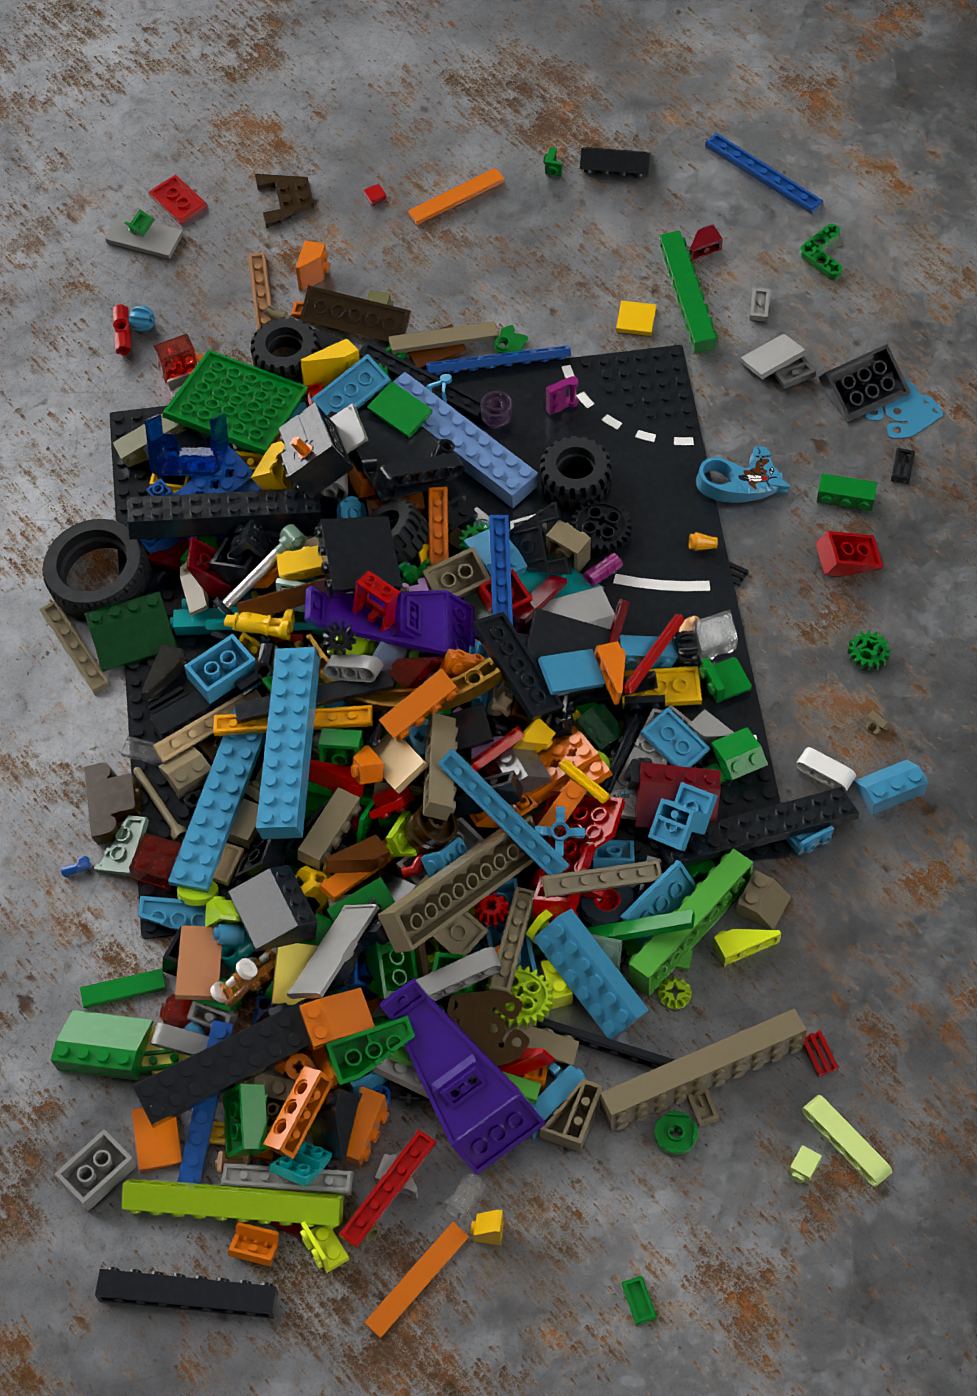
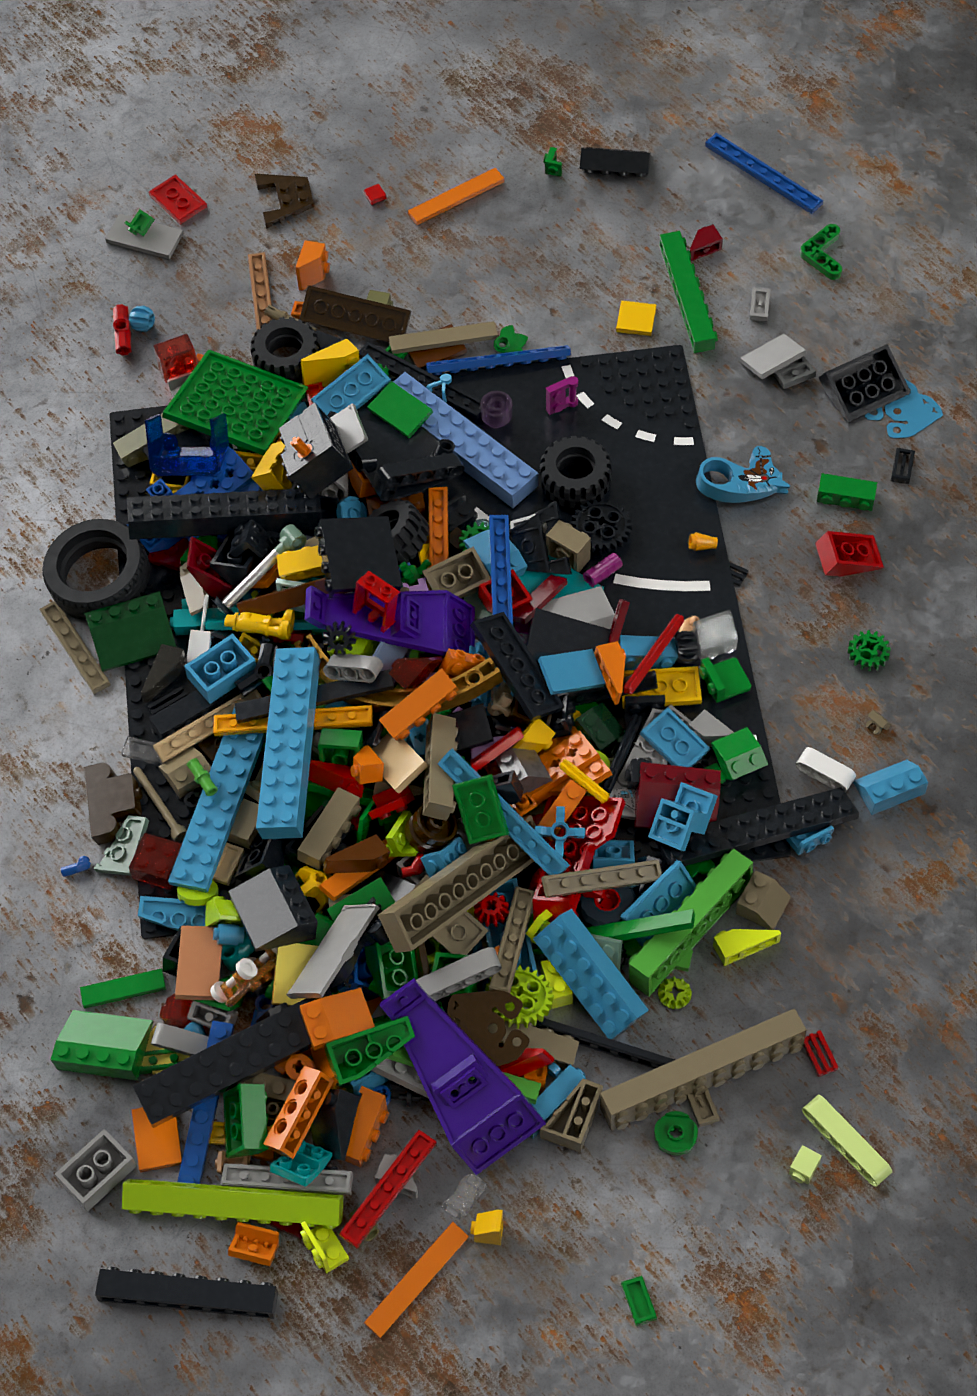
(199, 639): none -> white piece
(202, 777): none -> bright green pin
(480, 809): none -> green tile

